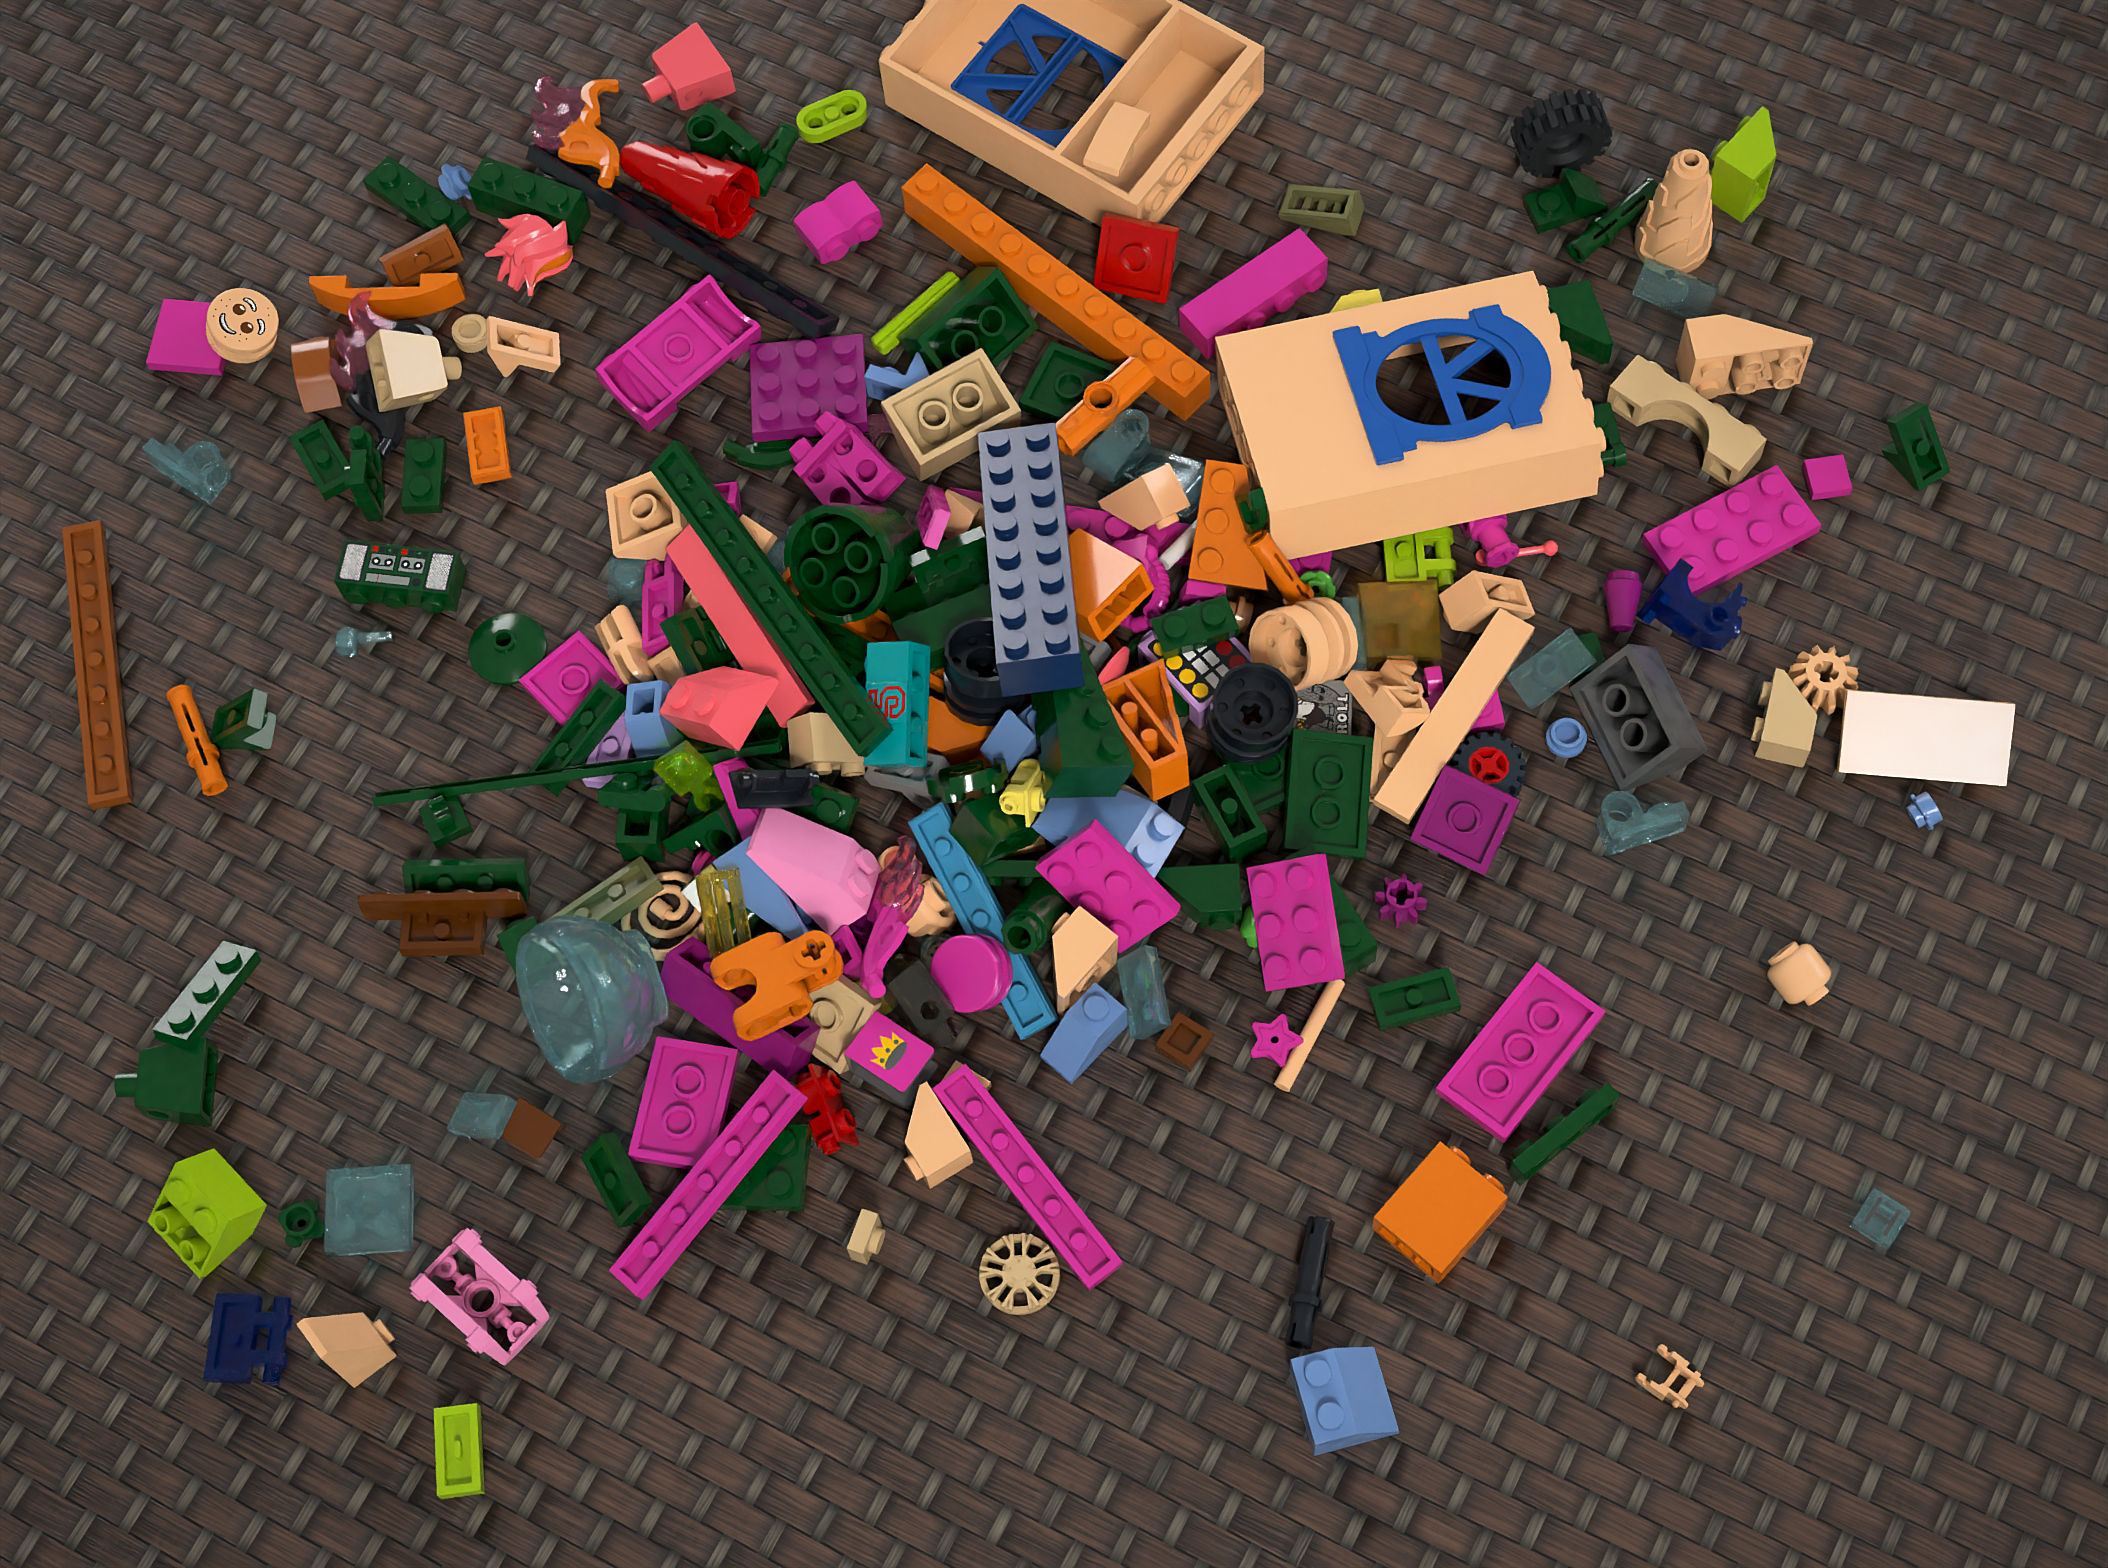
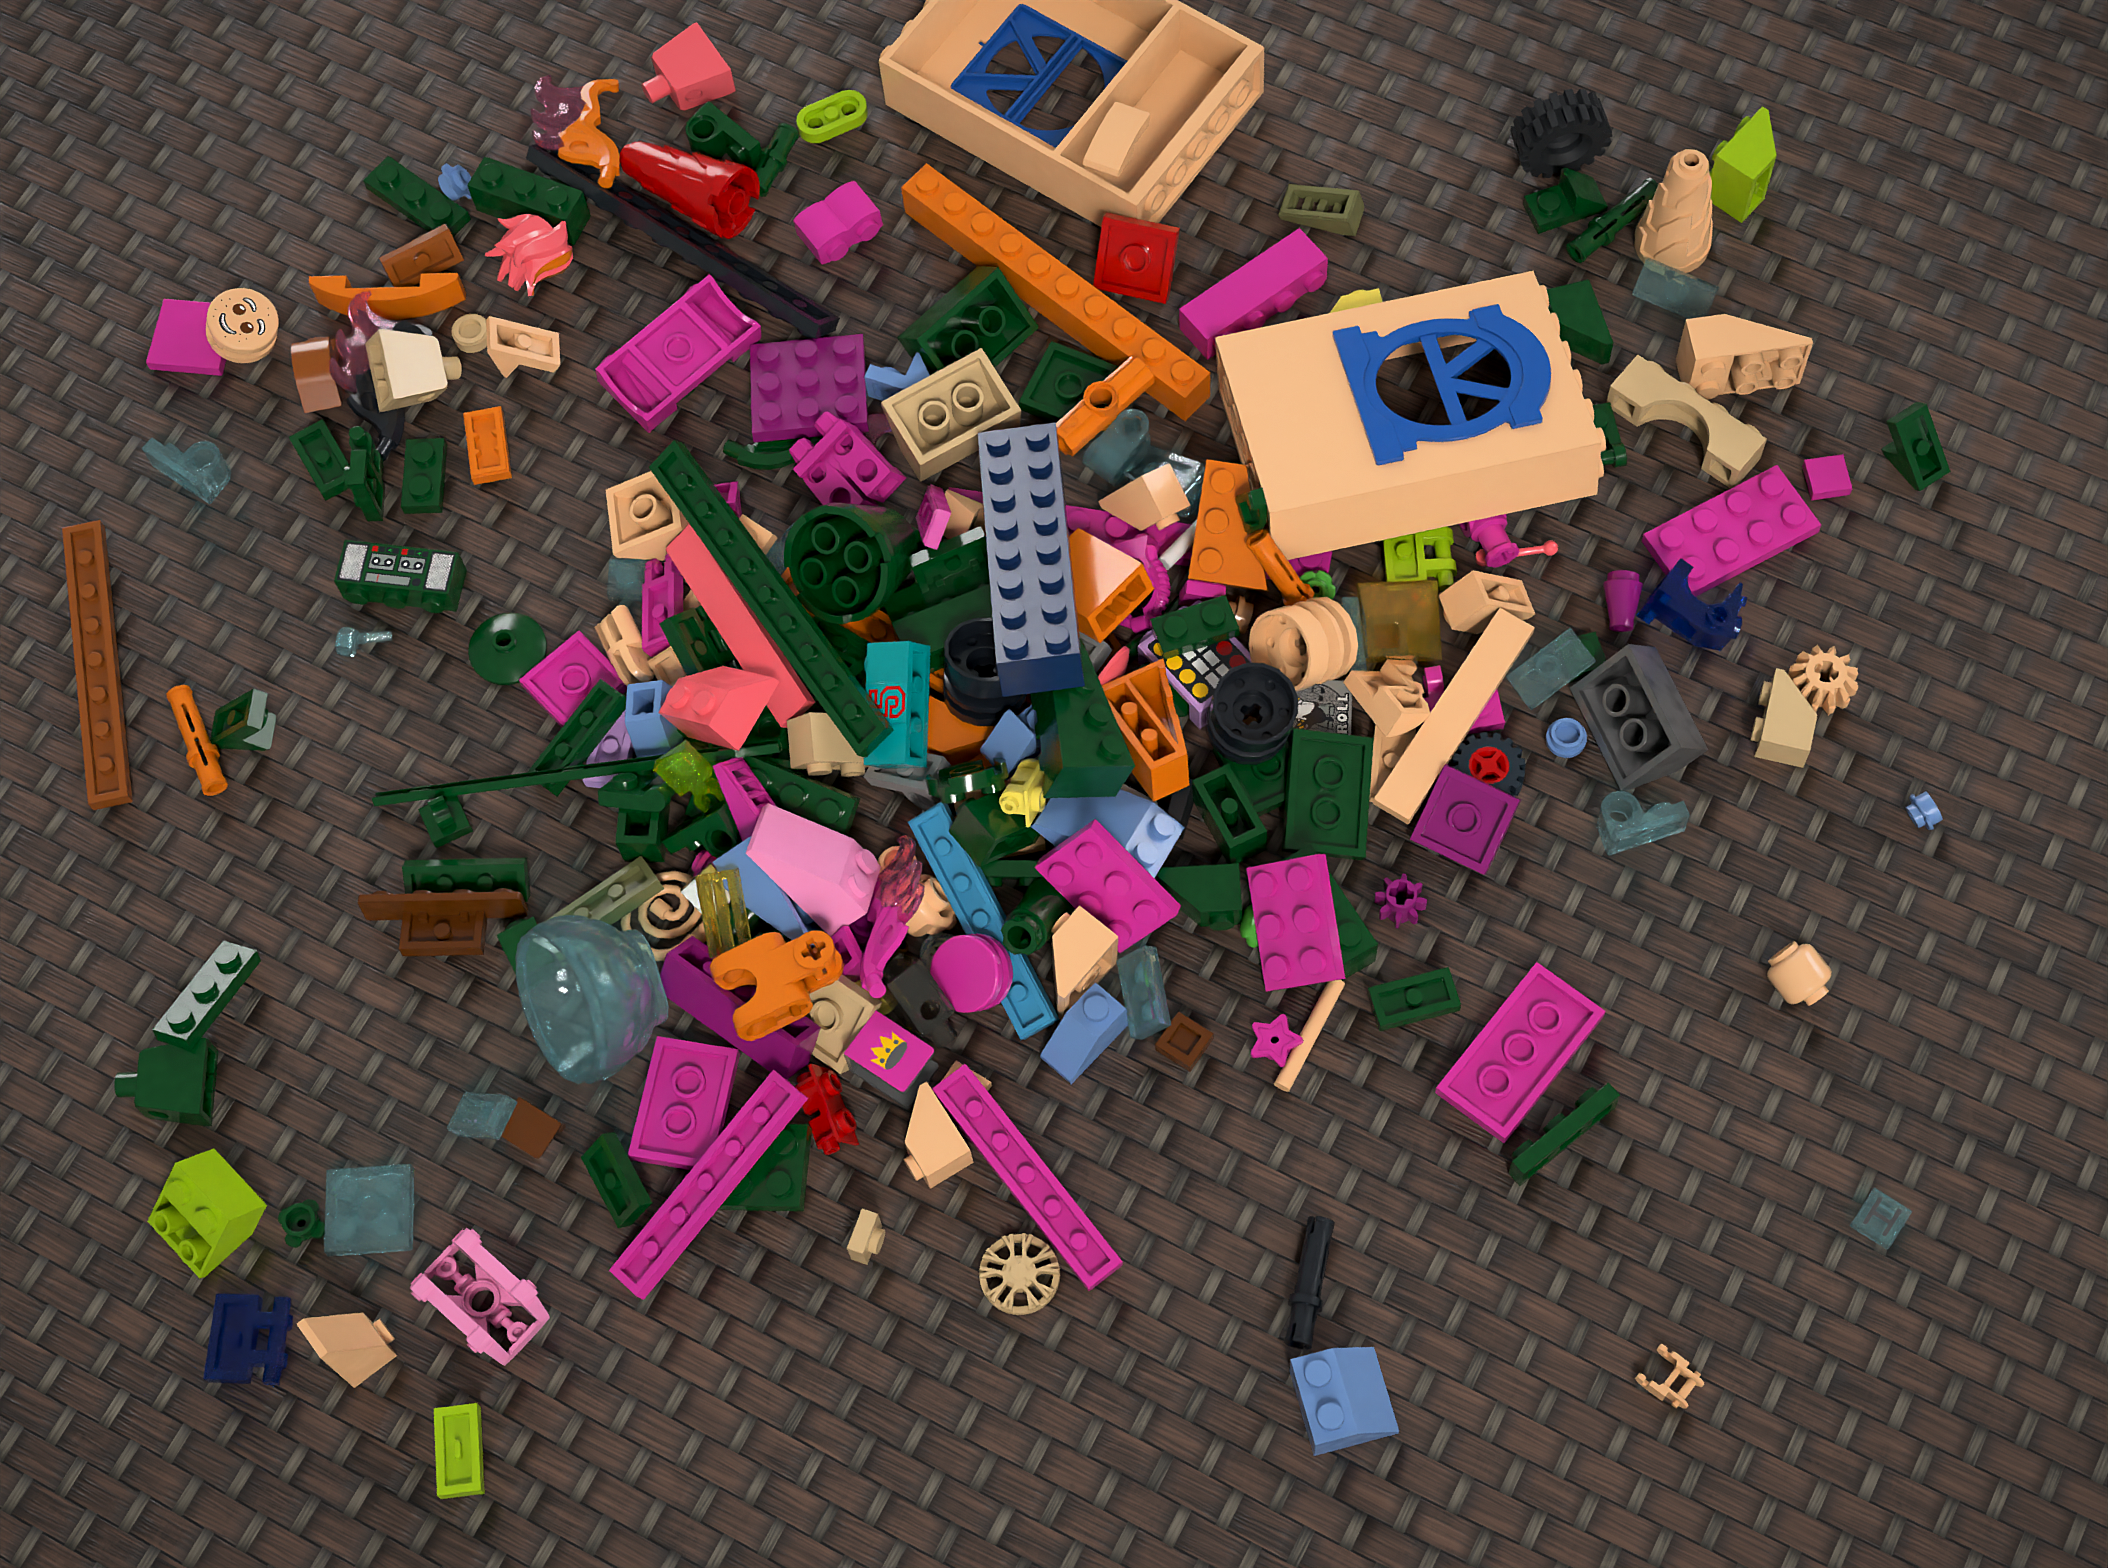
(773, 788): black hinge -> none
(886, 337): lime axle -> none
(1440, 1211): orange brick -> none
(1926, 737): light nougat tile -> none

